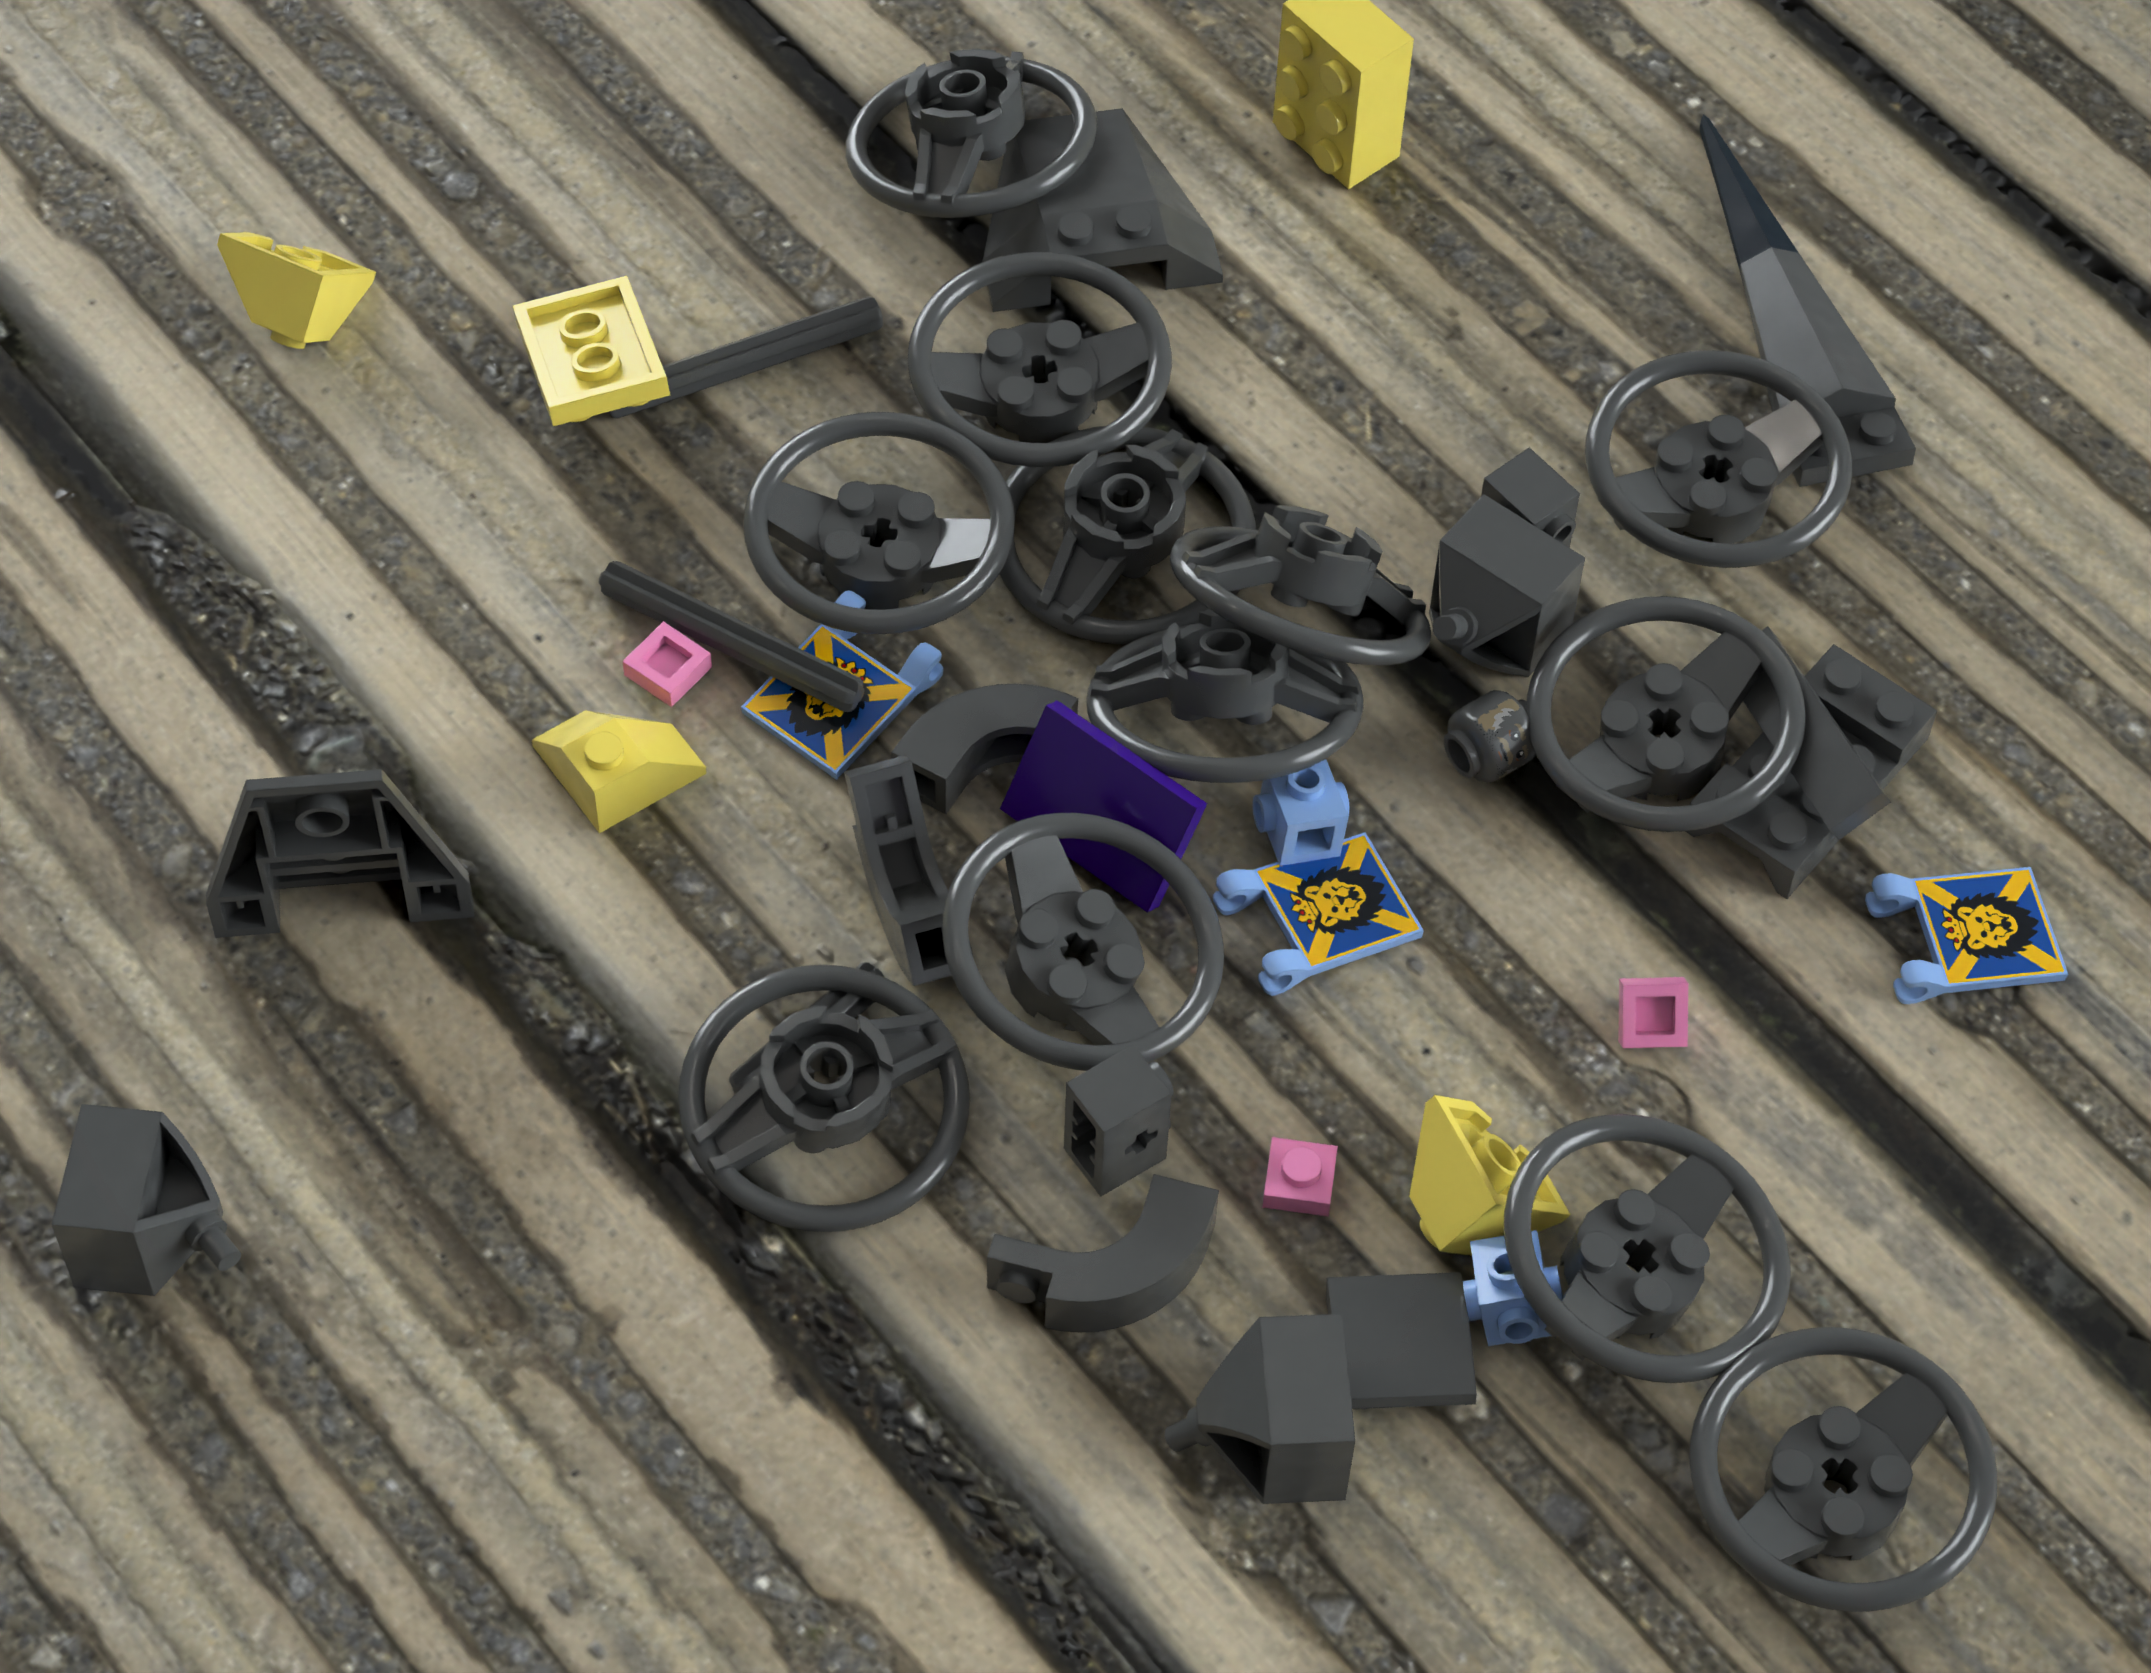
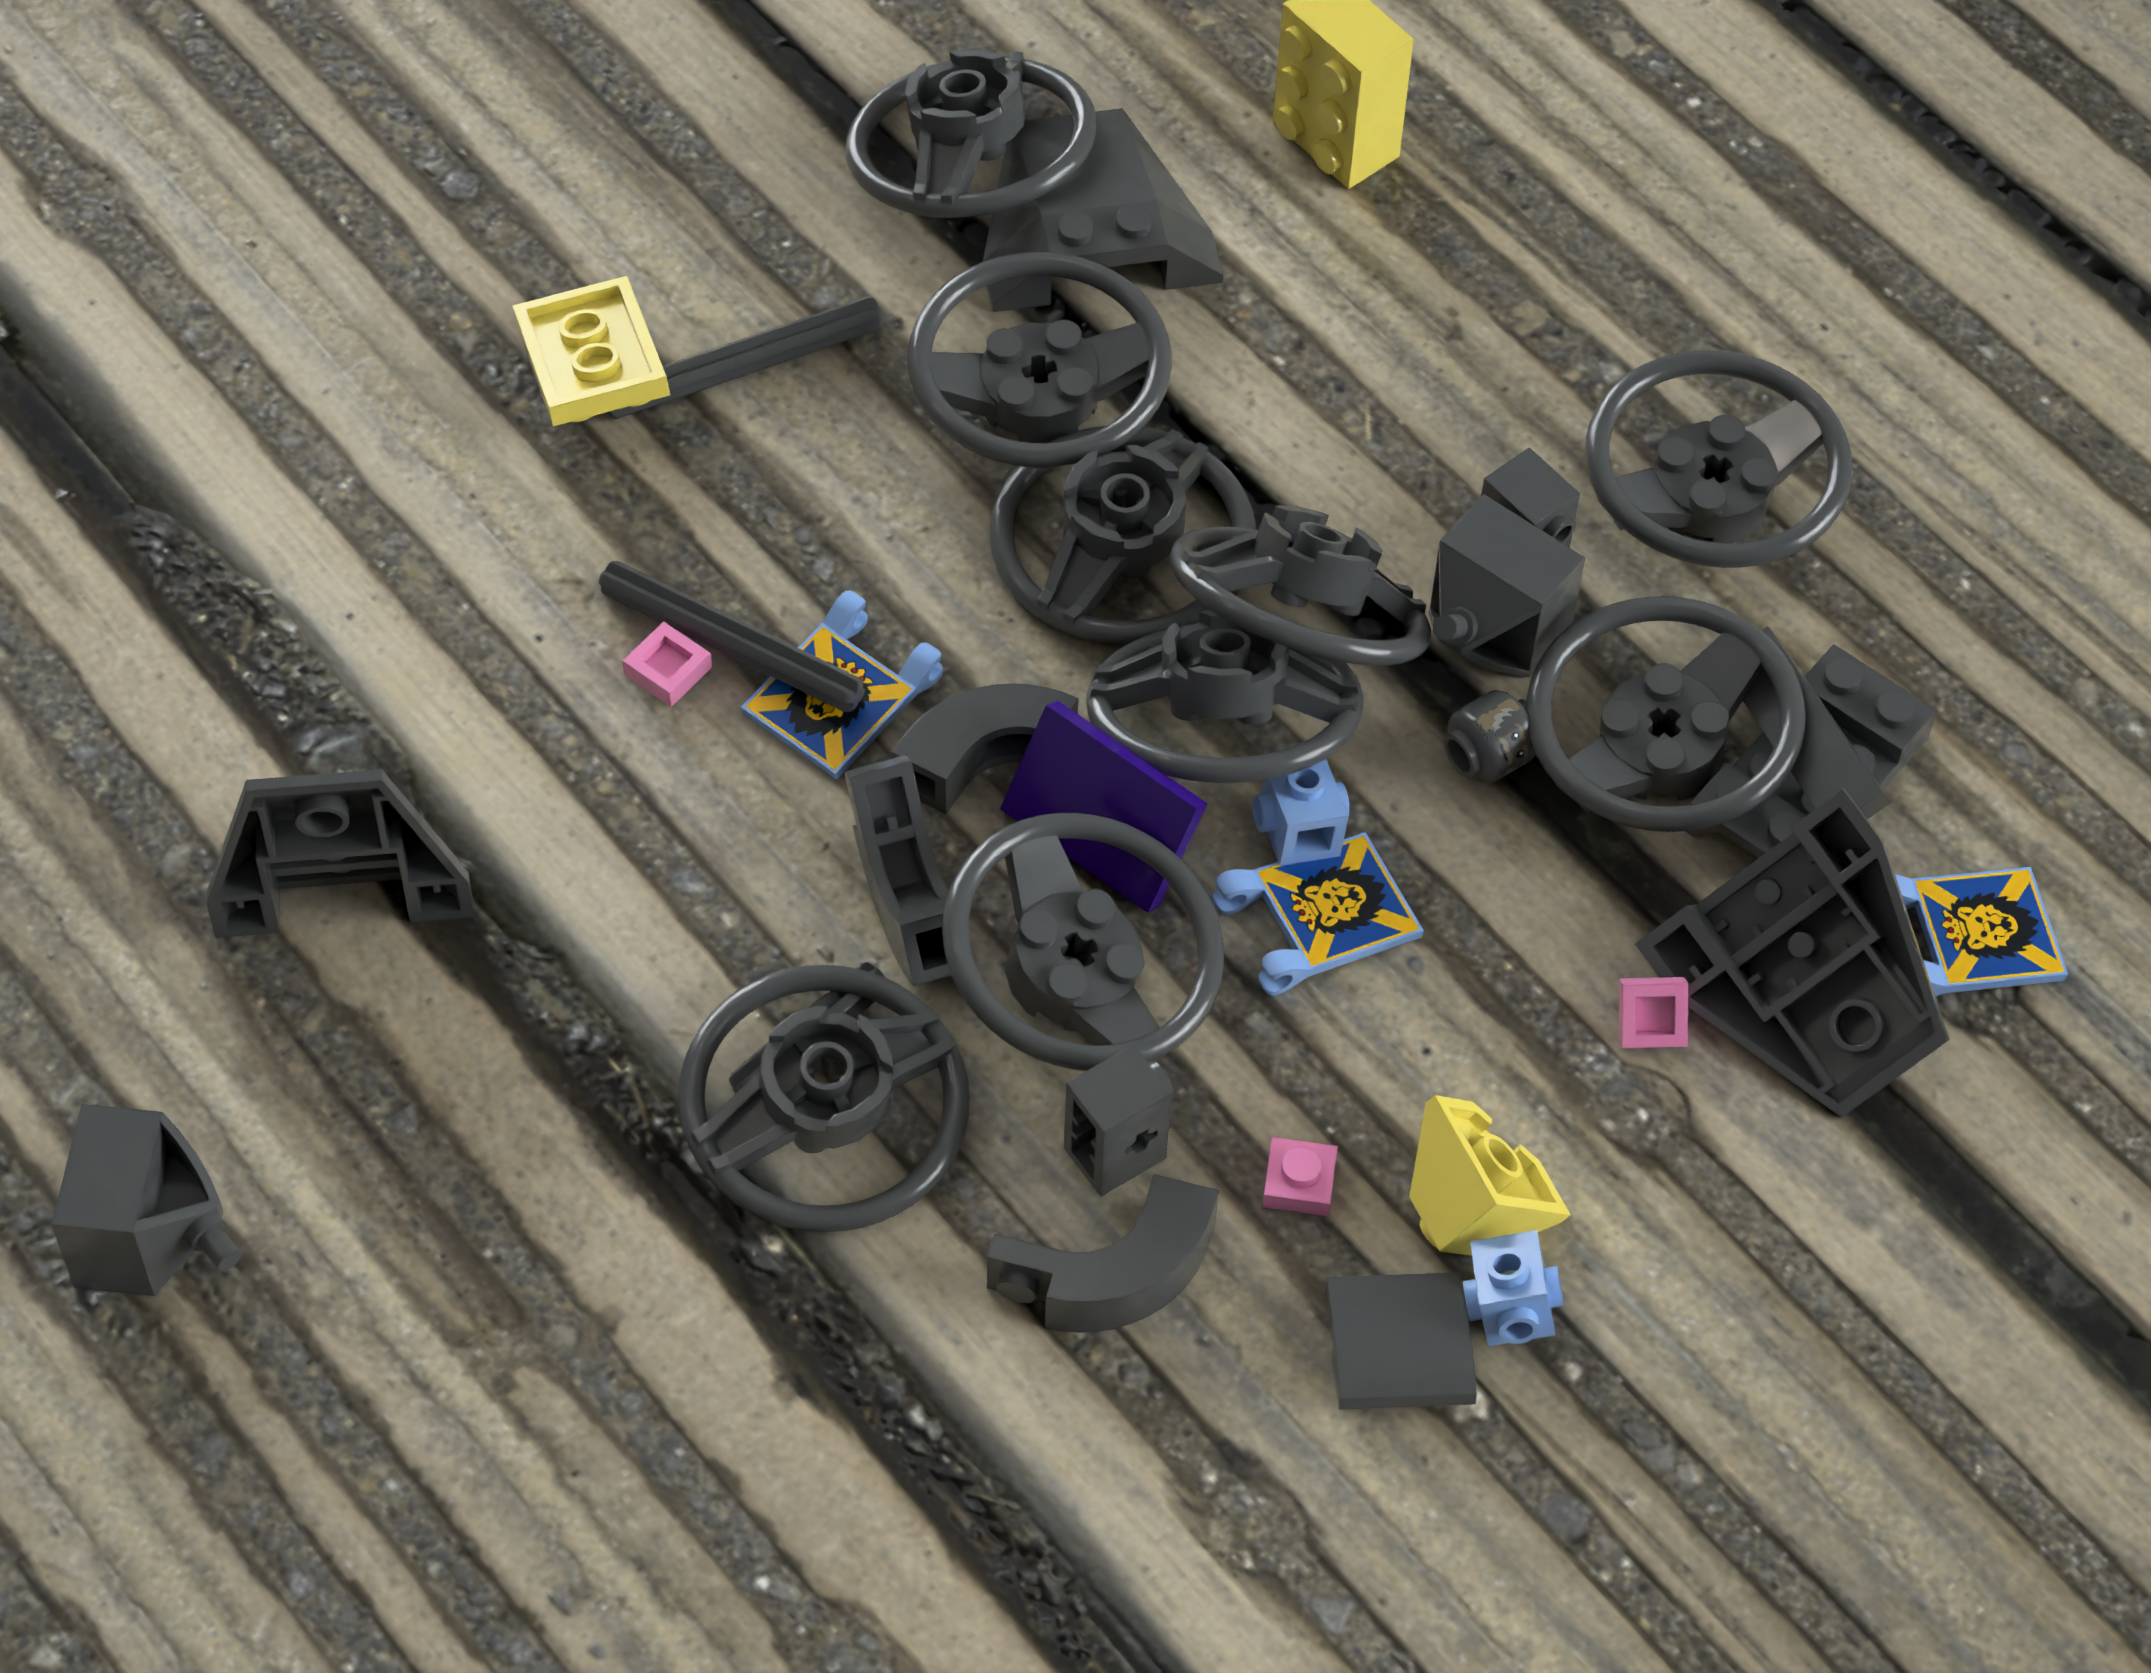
(293, 290): light yellow slope -> none
(617, 763): light yellow slope -> none
(878, 535): dark grey piece -> none
(1280, 1410): dark grey piece -> none
(1657, 1237): dark grey piece -> none
(1803, 329): dark grey plate -> none
(1811, 960): none -> dark grey wedge
(1861, 1450): dark grey piece -> none

